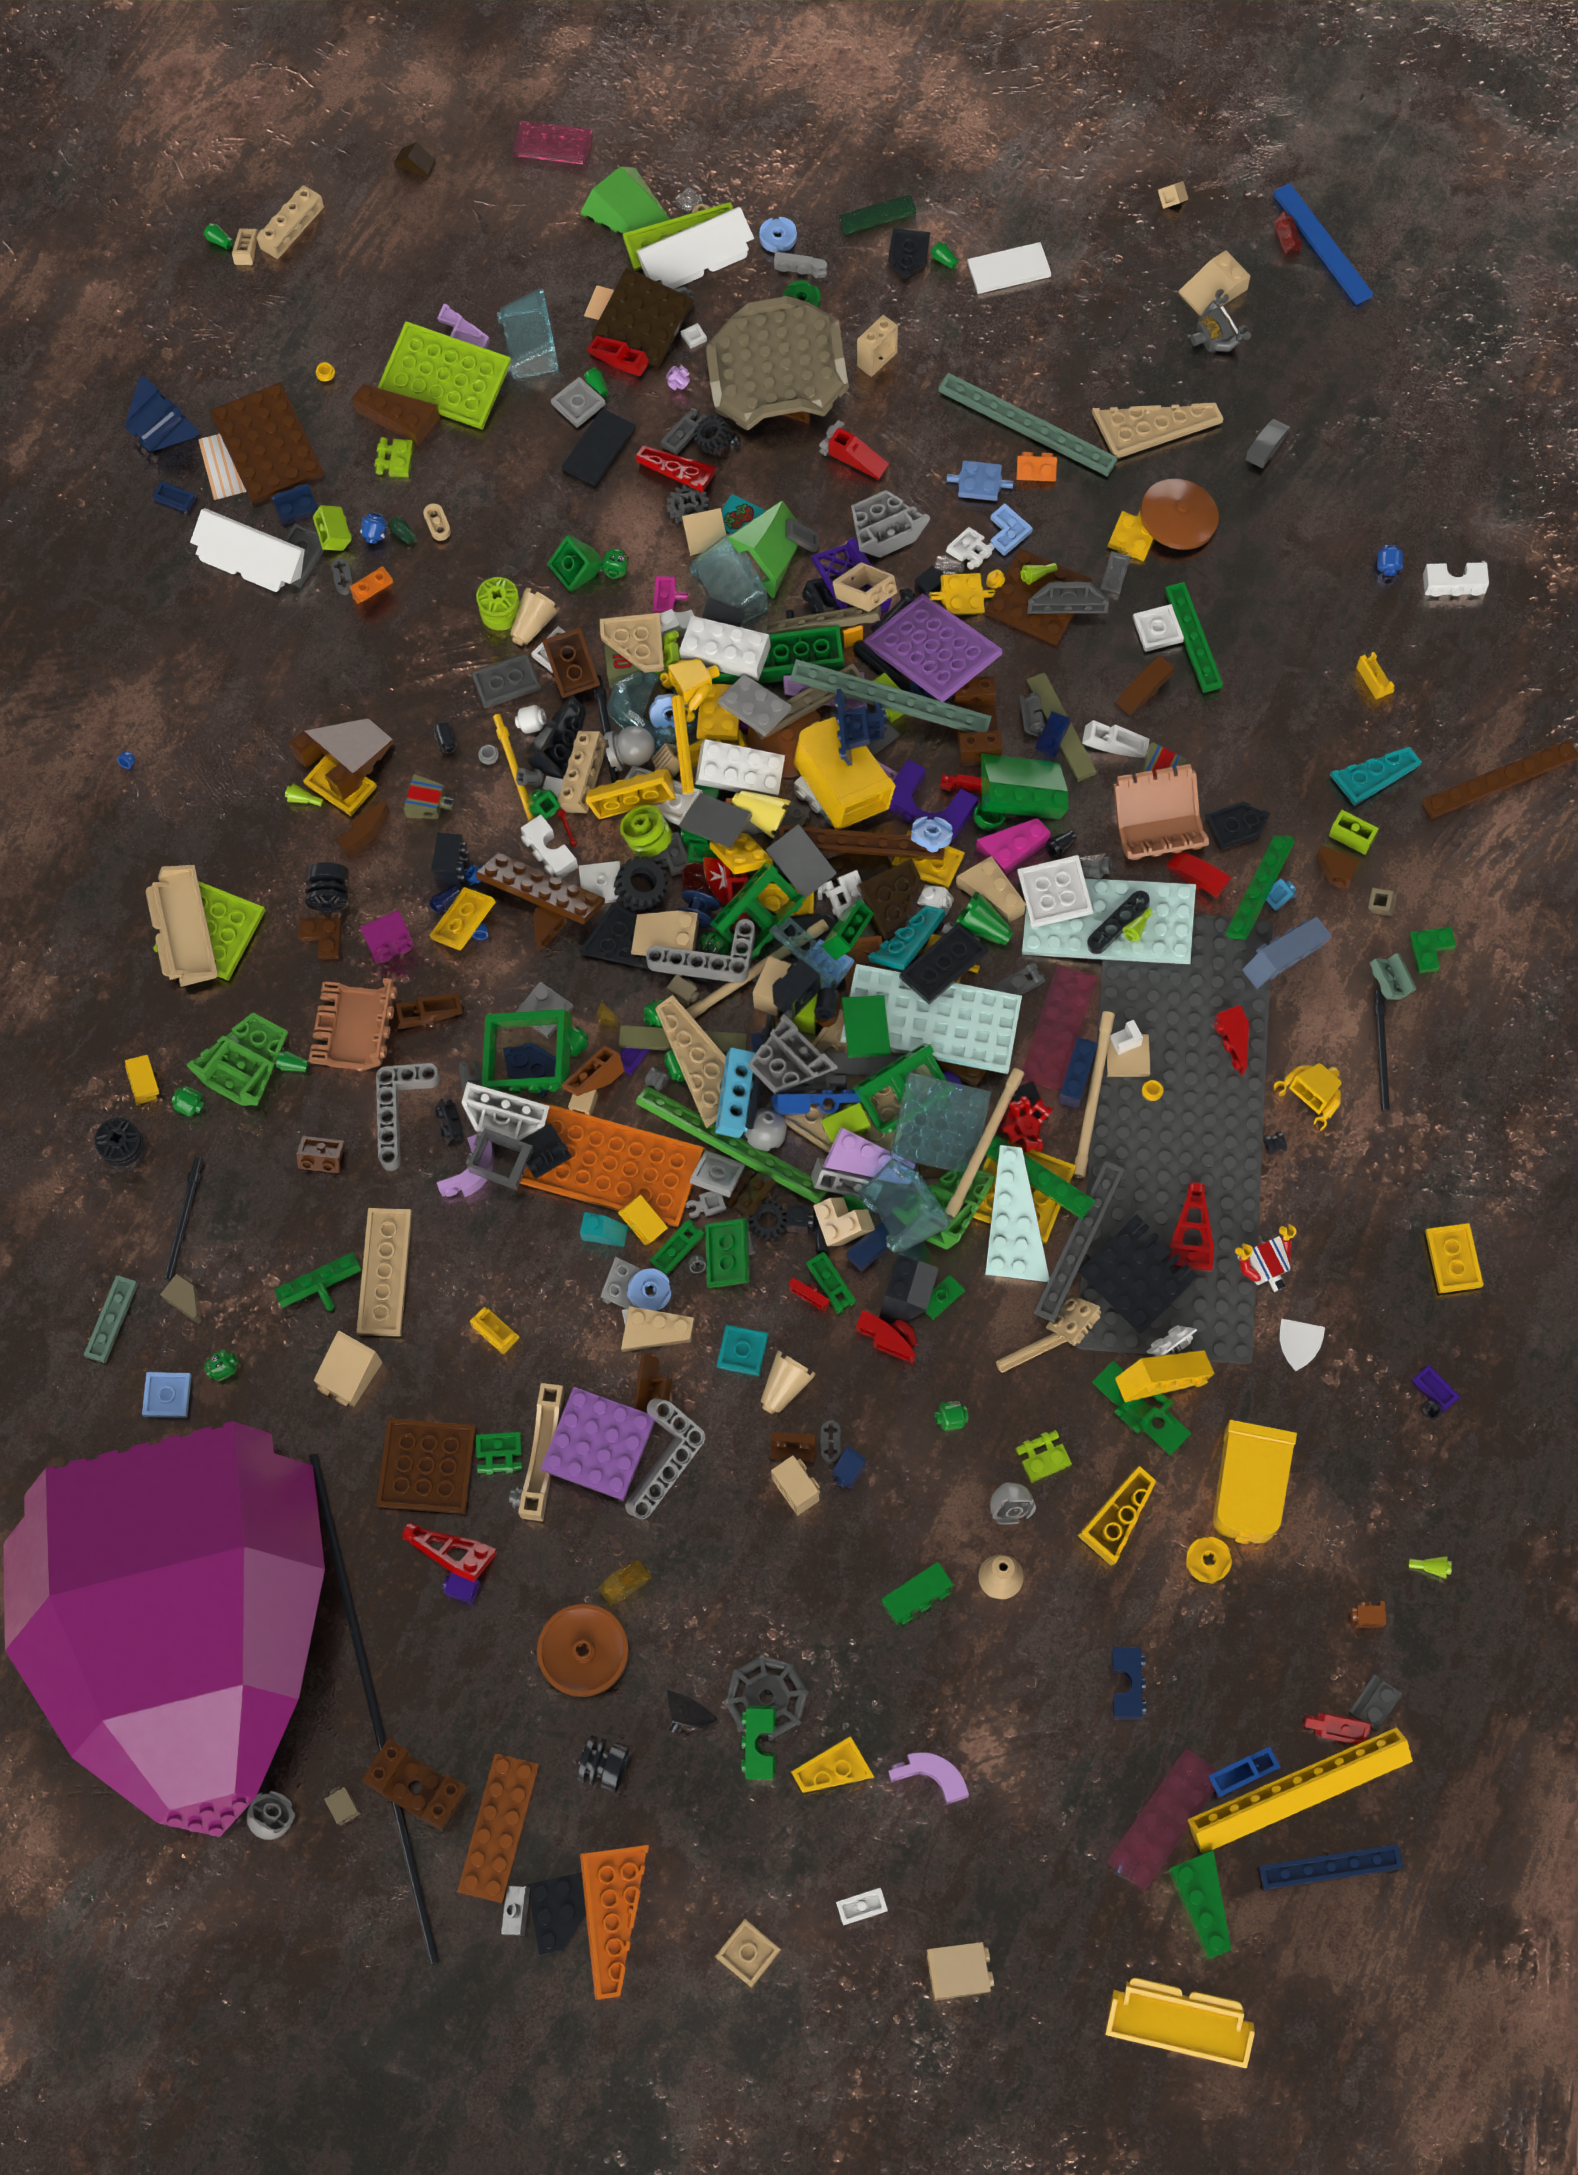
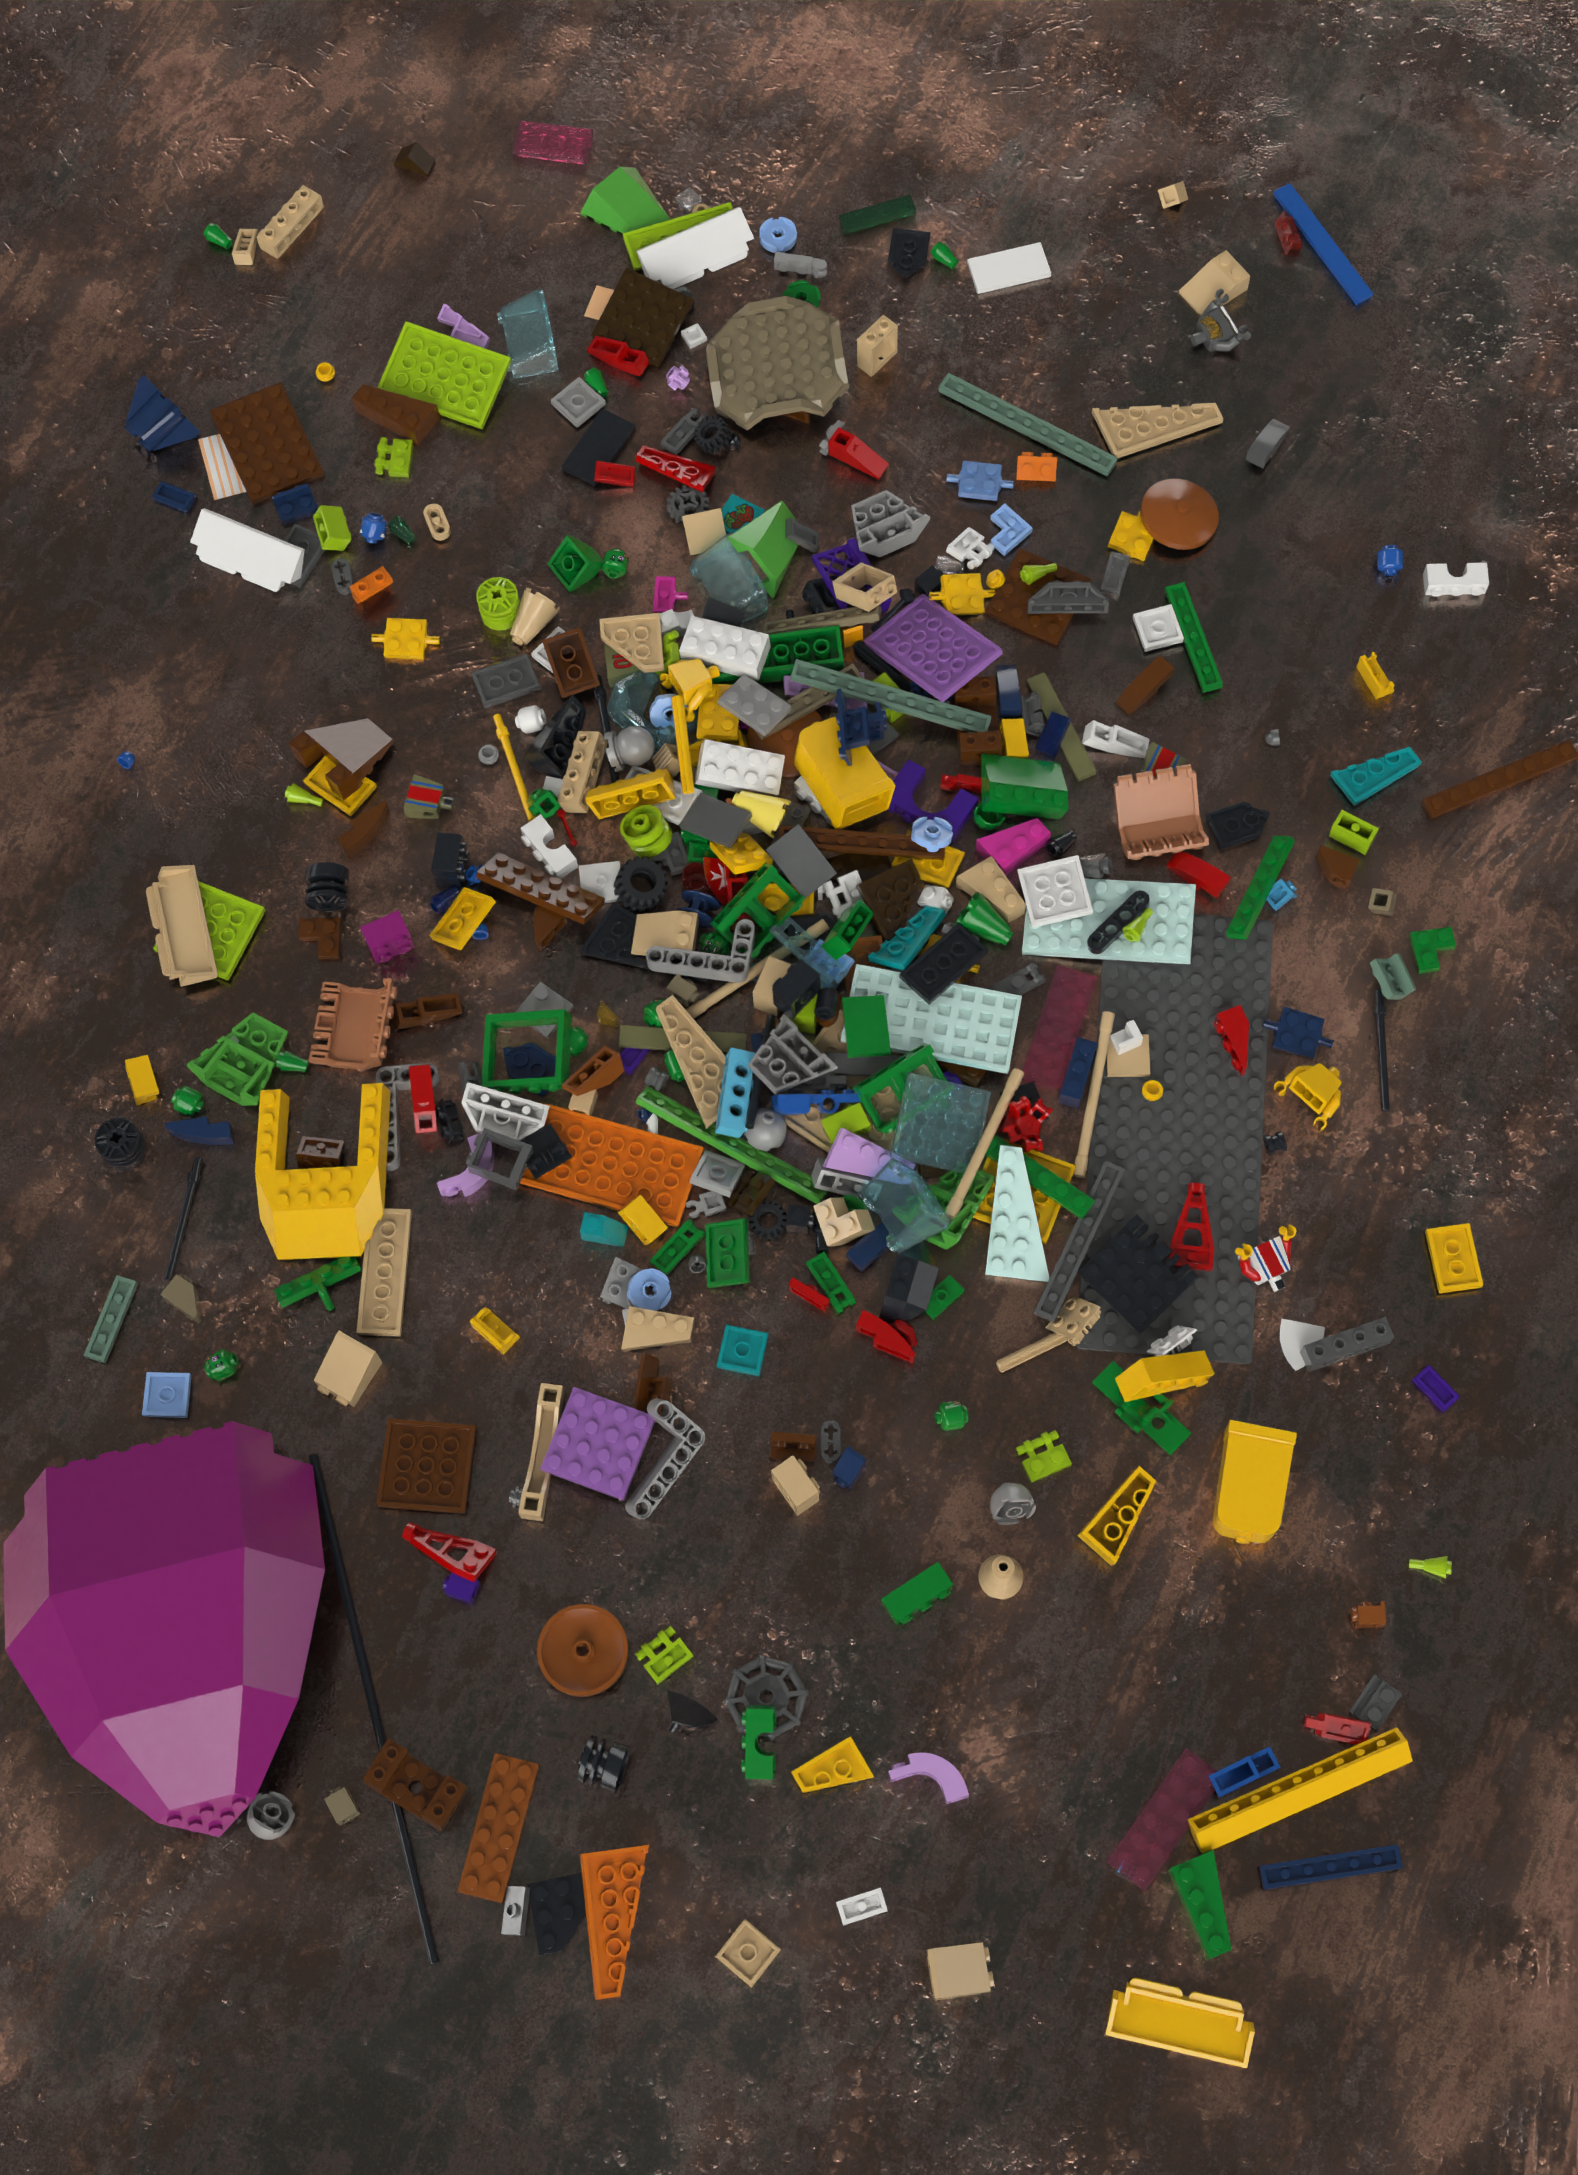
(202, 1131): none -> dark blue slope
(328, 1208): none -> yellow wedge
(405, 638): none -> yellow plate
(422, 1098): none -> red slope
(445, 738): black brick -> none
(499, 1445): green plate -> none
(529, 777): dark grey bush -> none
(614, 474): none -> red plate
(624, 1582): clear yellow slope -> none
(649, 1119): none -> arm
(668, 1660): none -> lime plate
(784, 1383): tan cone -> none
(1008, 691): none -> dark blue slope
(1013, 738): none -> yellow hinge
(1129, 1663): dark blue arch -> none
(1195, 1561): yellow plate -> none
(1272, 737): none -> dark grey hinge
(1286, 951): sand blue wedge -> none
(1298, 1033): none -> dark blue plate
(1347, 1344): none -> dark grey brick
(1435, 1408): black hinge -> none

